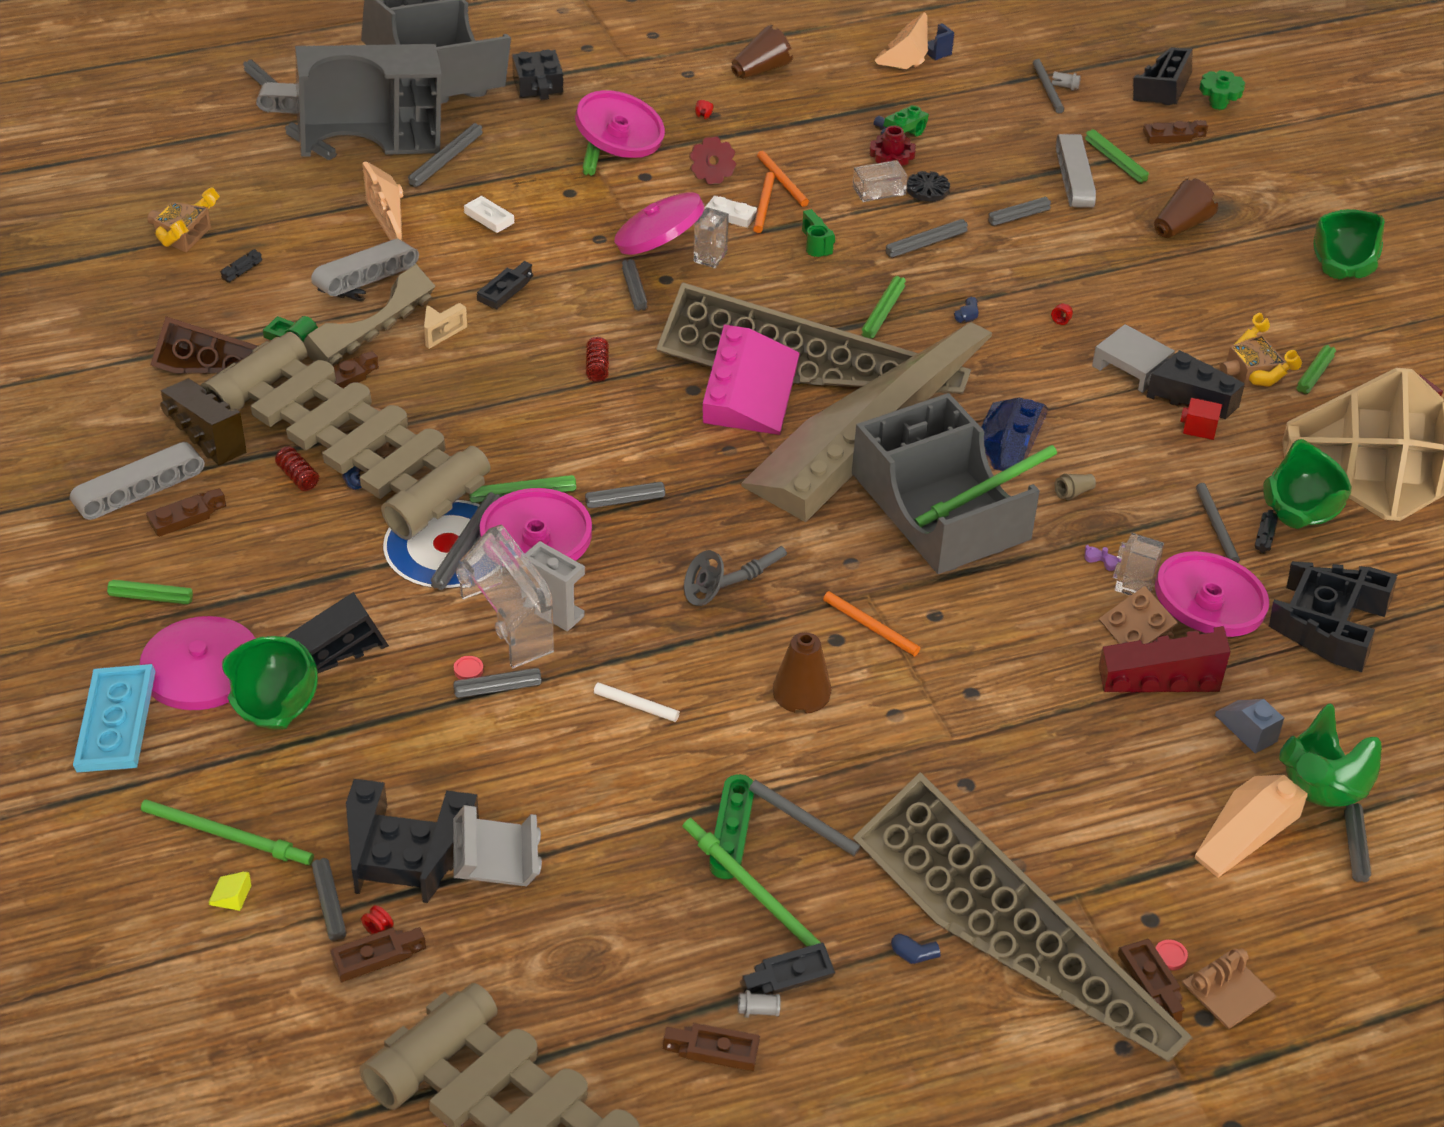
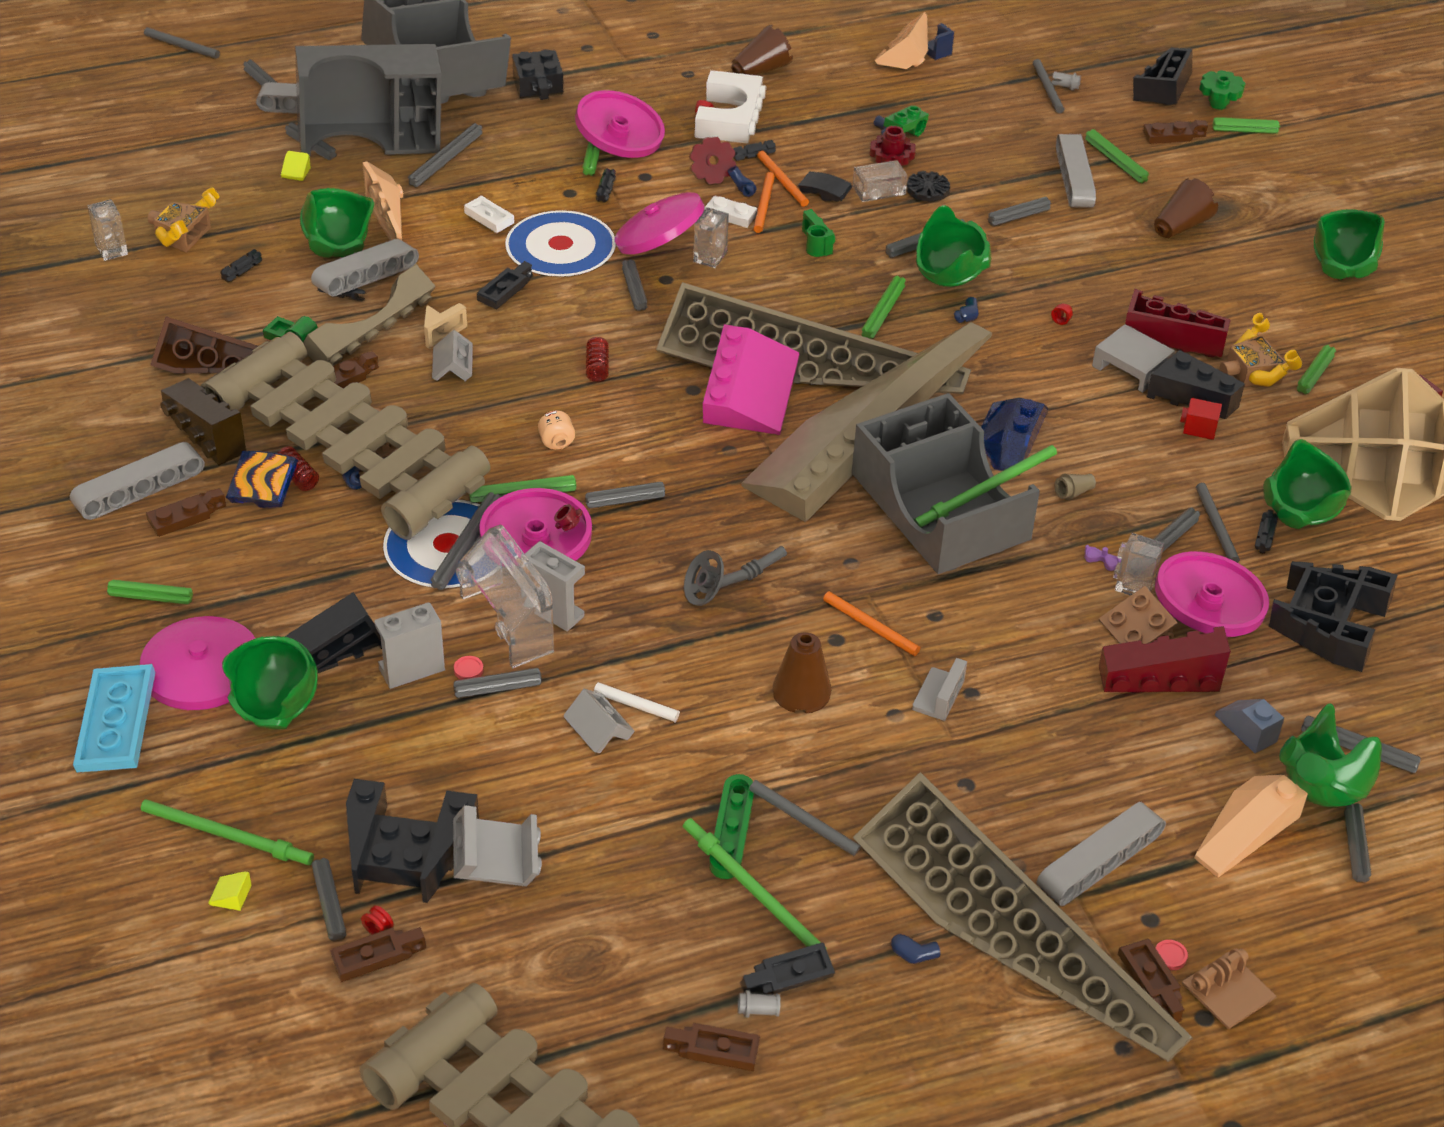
(107, 229): none -> clear brick
(182, 43): none -> dark grey bar
(262, 478): none -> slope
(295, 165): none -> neon yellow slope
(335, 221): none -> green piece
(410, 645): none -> light grey panel
(453, 354): none -> light grey panel
(556, 430): none -> light nougat head
(561, 243): none -> sticker
(567, 517): none -> dark red plate
(596, 720): none -> light grey panel
(605, 185): none -> black axle
(733, 123): none -> white arch
(743, 184): none -> dark blue arm
(752, 150): none -> black axle
(829, 186): none -> black slope
(940, 690): none -> light grey panel
(951, 249): none -> green piece
(1100, 853): none -> light grey beam
(1177, 325): none -> dark red wedge
(1178, 527): none -> dark grey axle
(1245, 125): none -> bright green axle
(1389, 754): none -> dark grey axle

